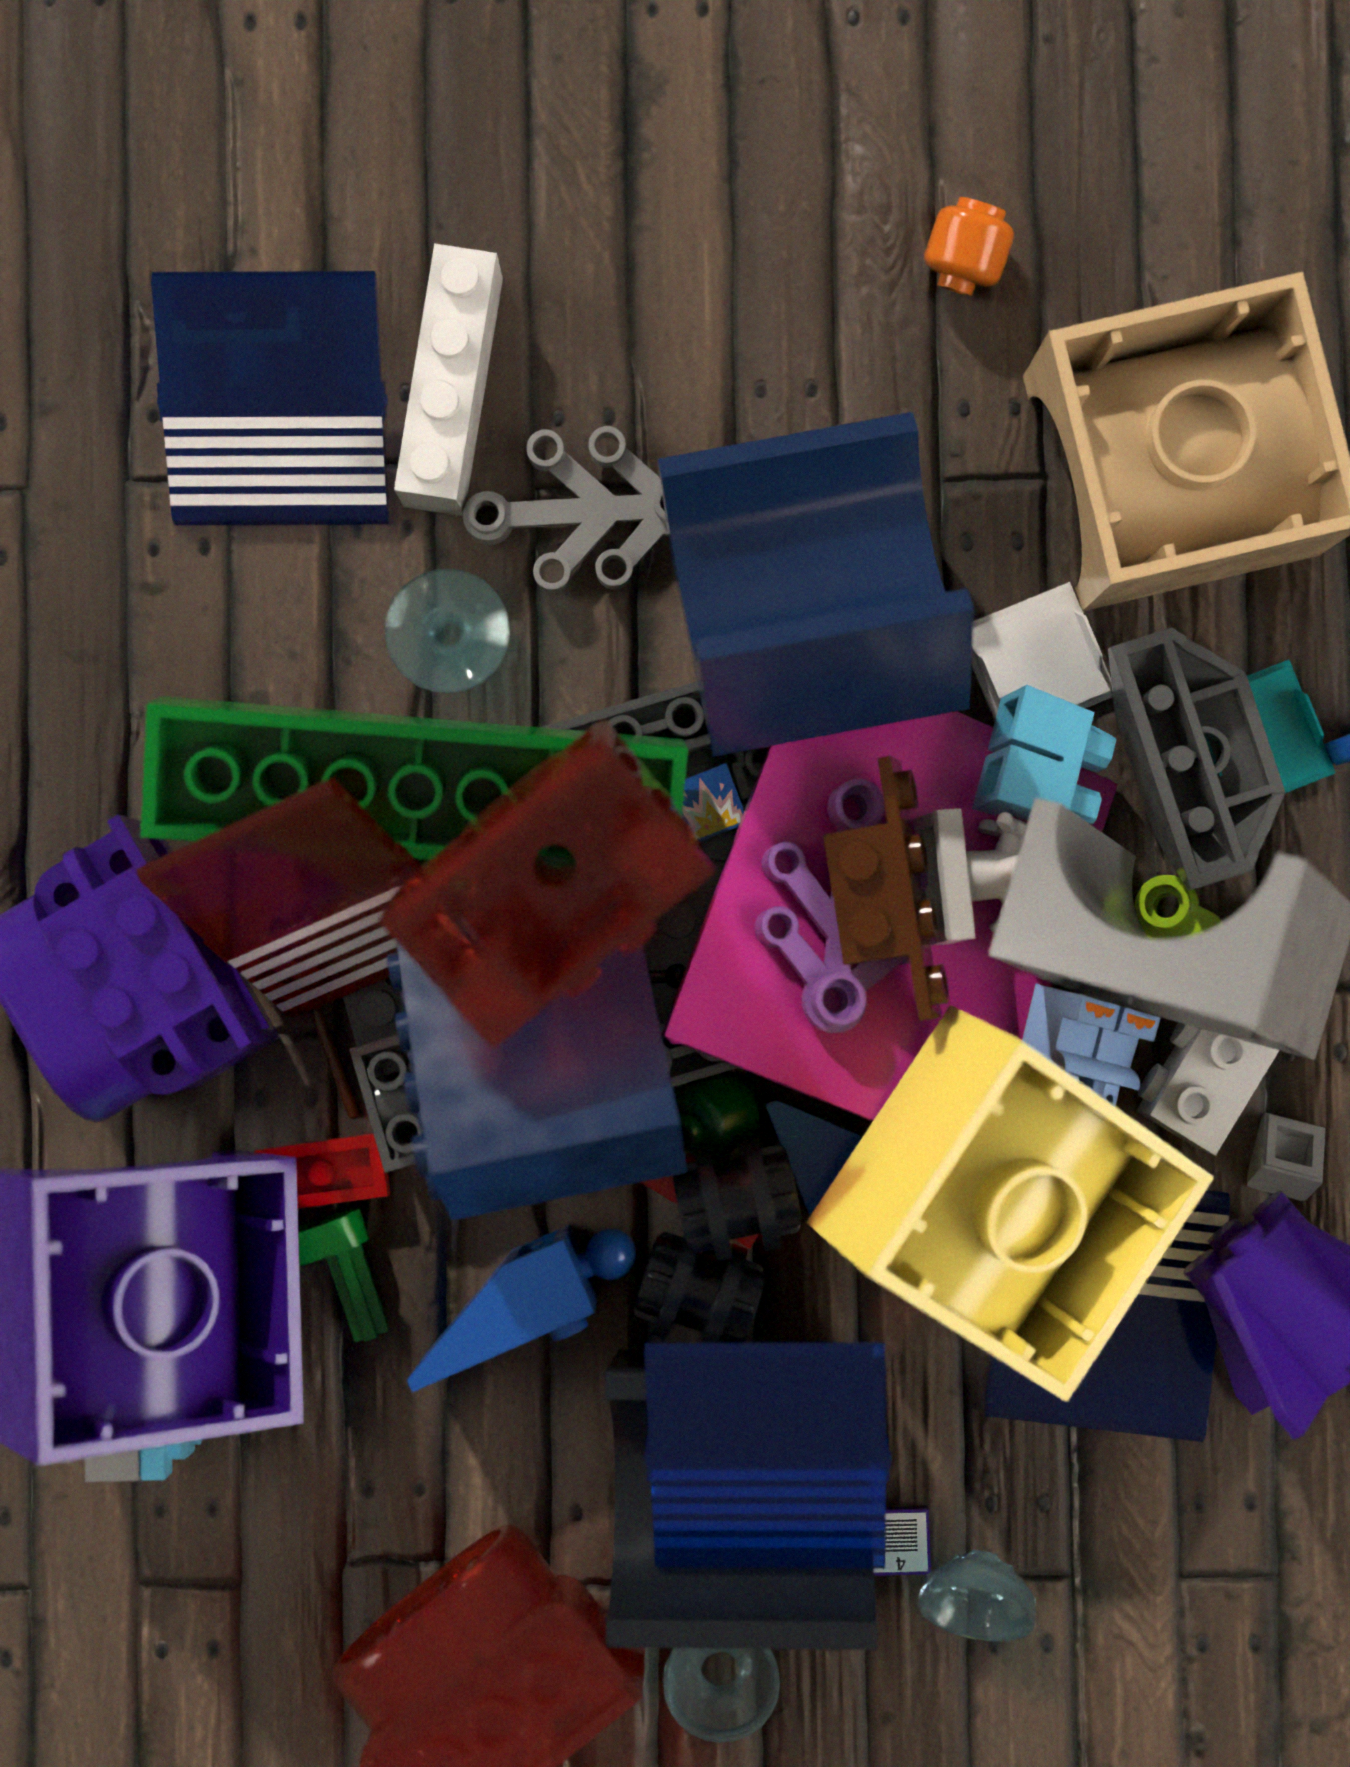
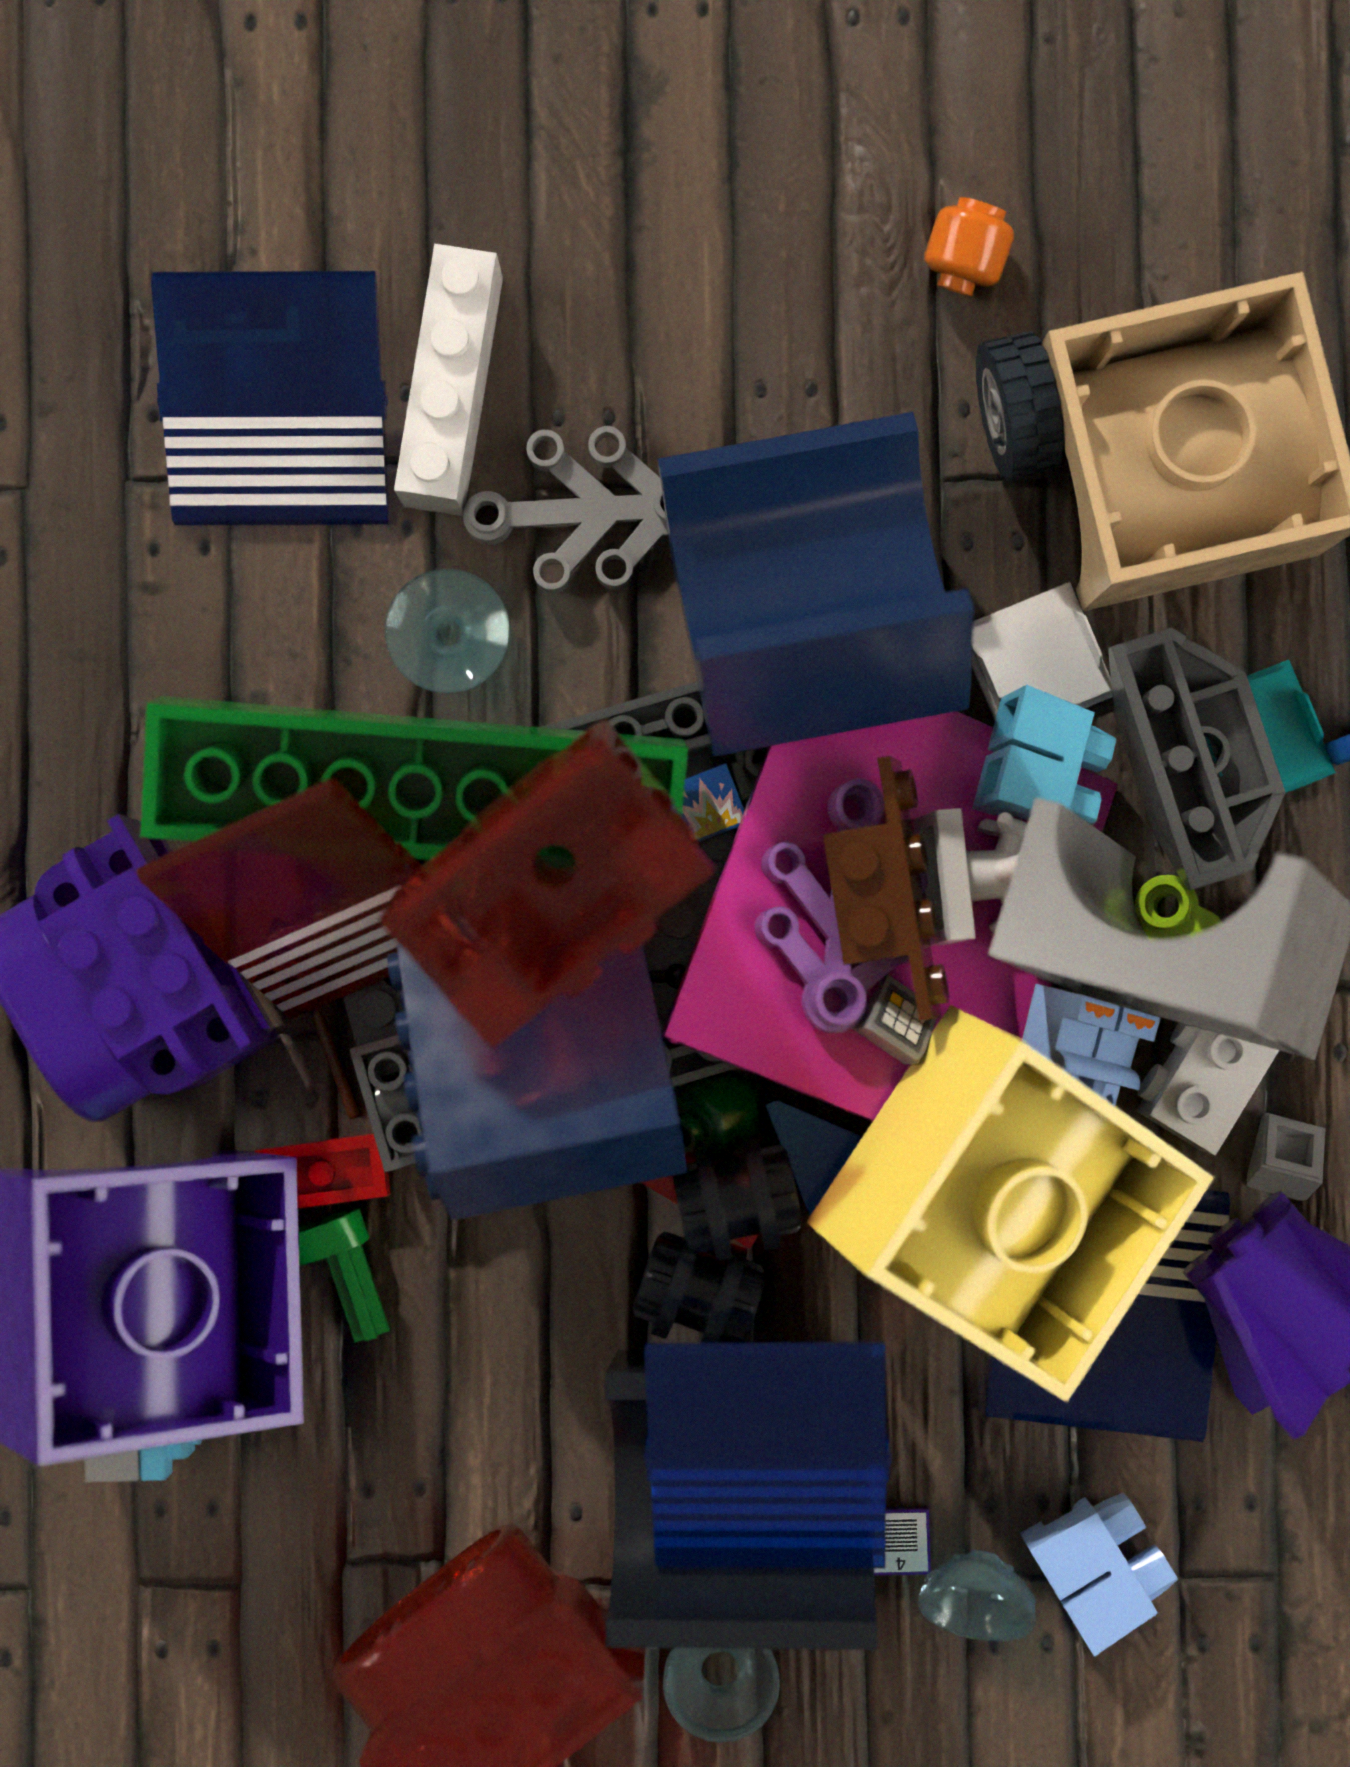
(531, 1293): blue slope -> none
(894, 1023): none -> slope
(1019, 405): none -> black wheel
(1091, 1574): none -> light blue hips

